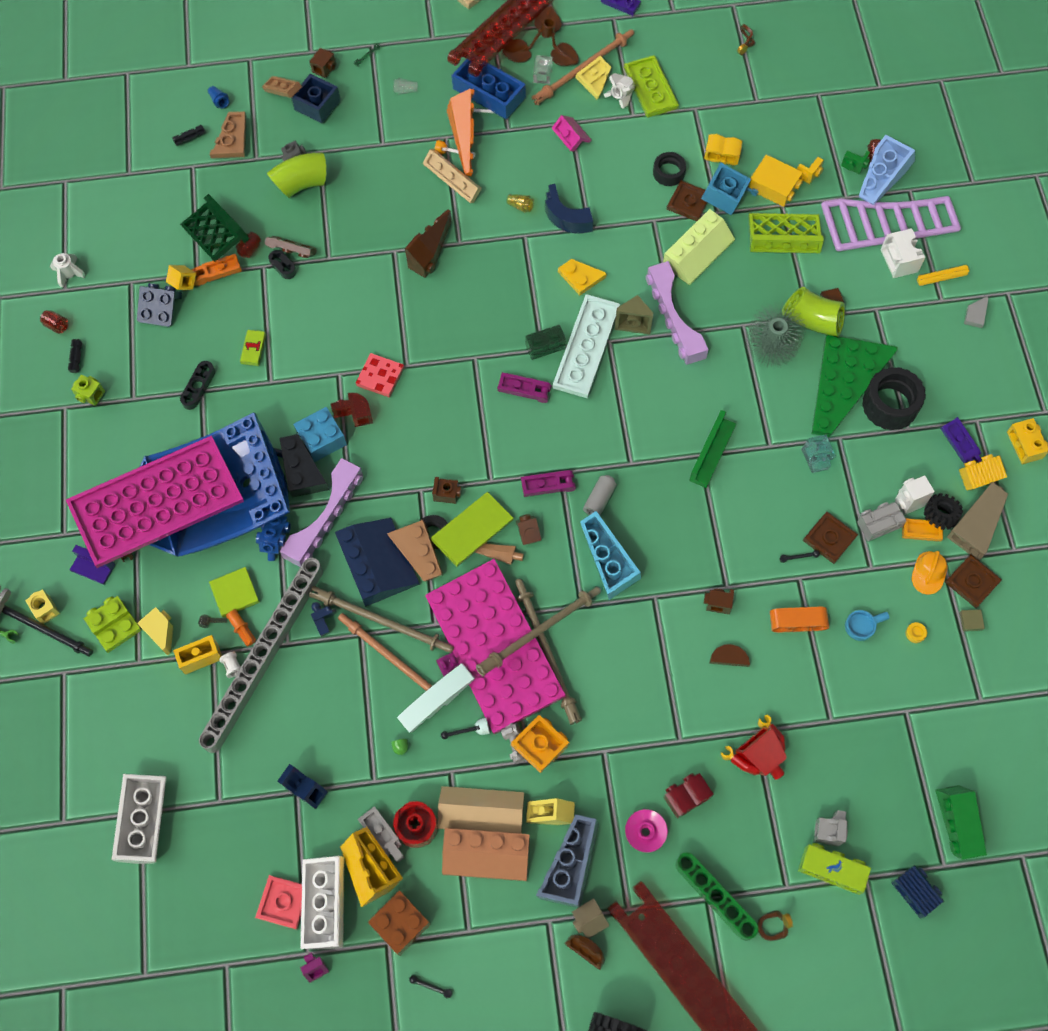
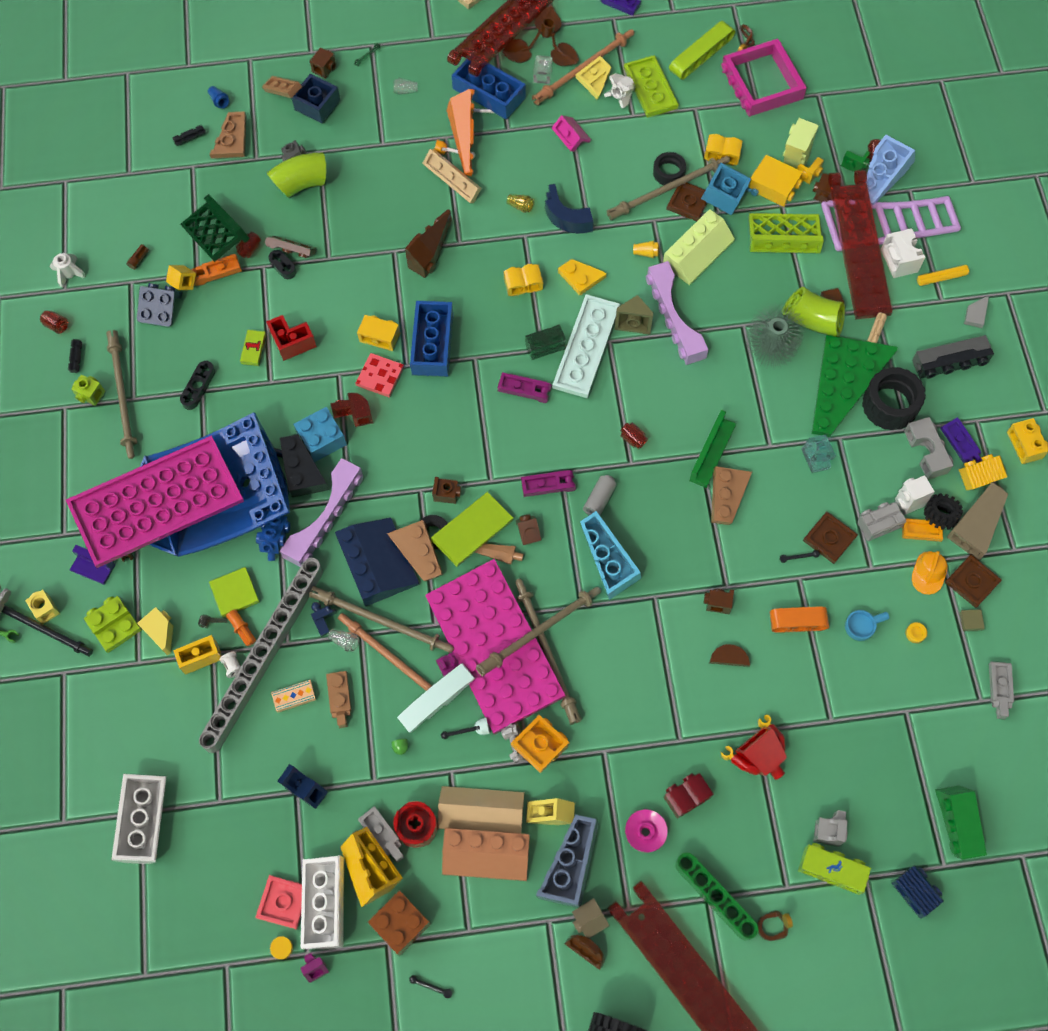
(115, 348): none -> dark tan bar
(136, 258): none -> reddish brown piece
(281, 947): none -> yellow tile
(290, 341): none -> red brick
(293, 696): none -> light nougat tile
(339, 697): none -> medium nougat hinge
(345, 640): none -> clear cone
(378, 332): none -> yellow brick
(431, 338): none -> blue brick
(523, 280): none -> yellow brick
(625, 207): none -> dark tan bar
(633, 435): none -> clear red brick
(646, 249): none -> yellow cone
(702, 50): none -> lime beam
(727, 493): none -> medium nougat wing
(793, 79): none -> dark pink window
(800, 143): none -> yellowish green wedge
(822, 189): none -> reddish brown brick
(860, 246): none -> clear red hinge
(877, 327): none -> tan axle
(925, 433): none -> light grey arch
(952, 357): none -> piece
(1001, 688): none -> light grey hinge

